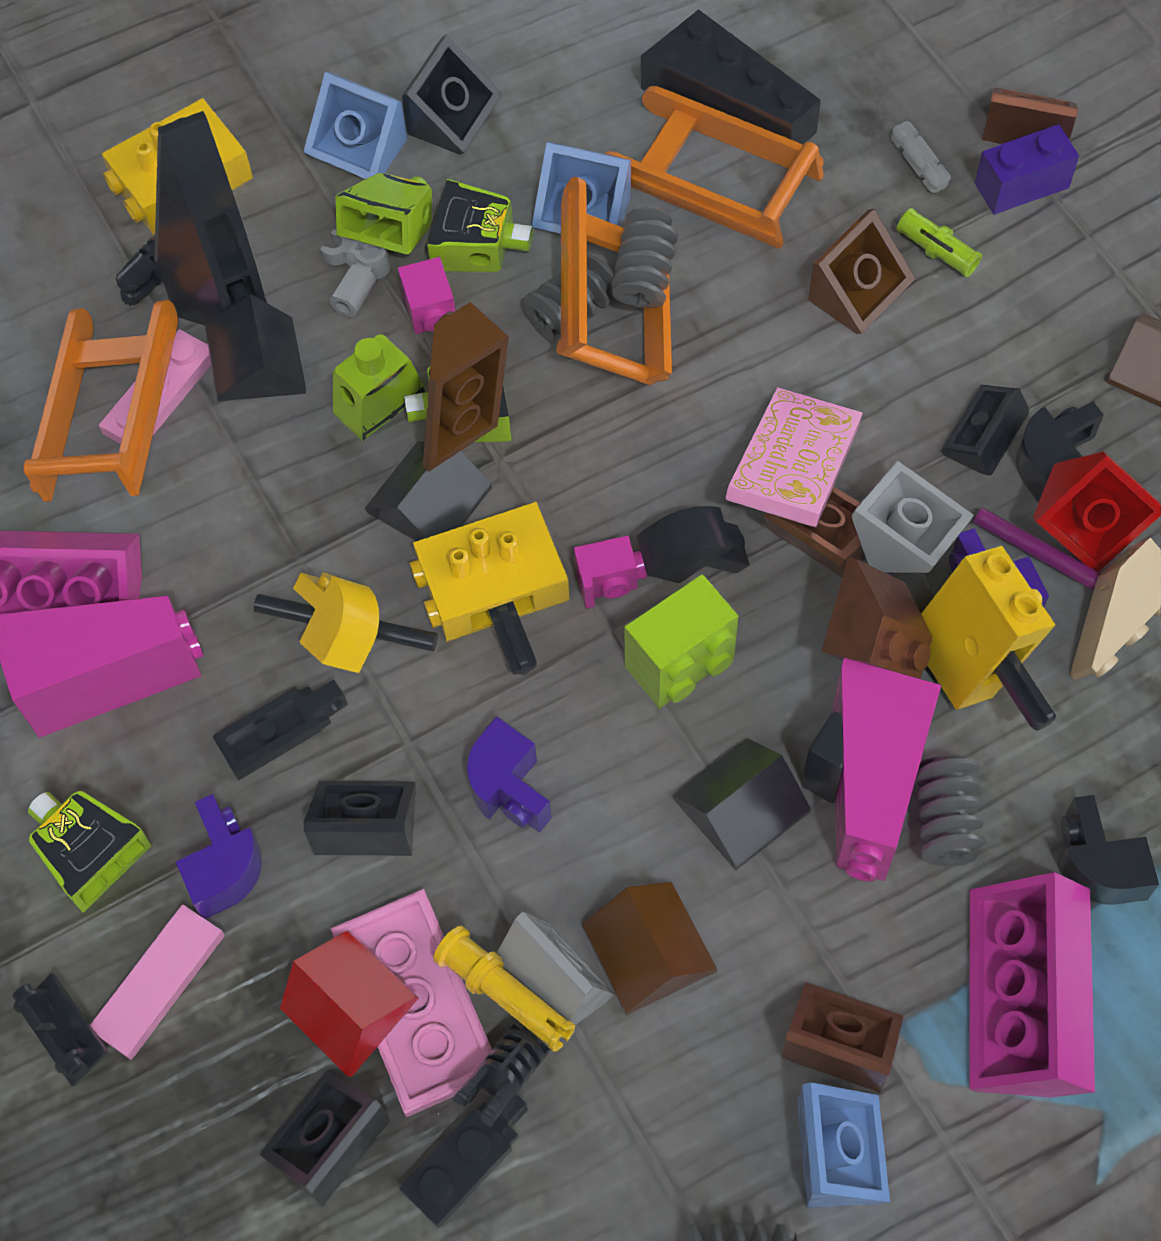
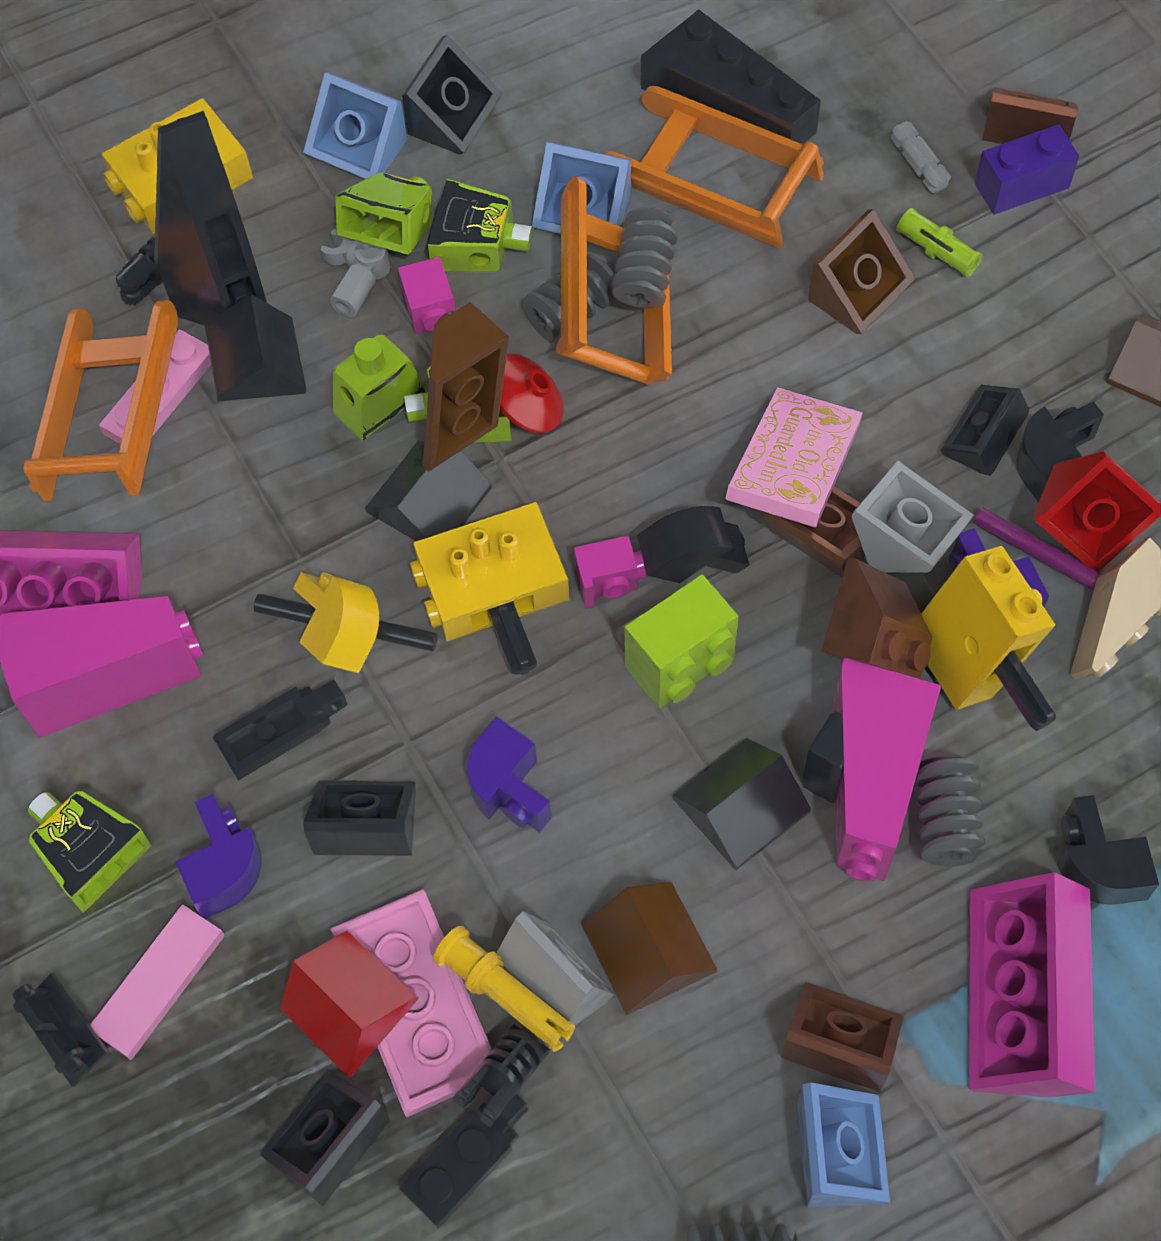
(530, 396): none -> red dish

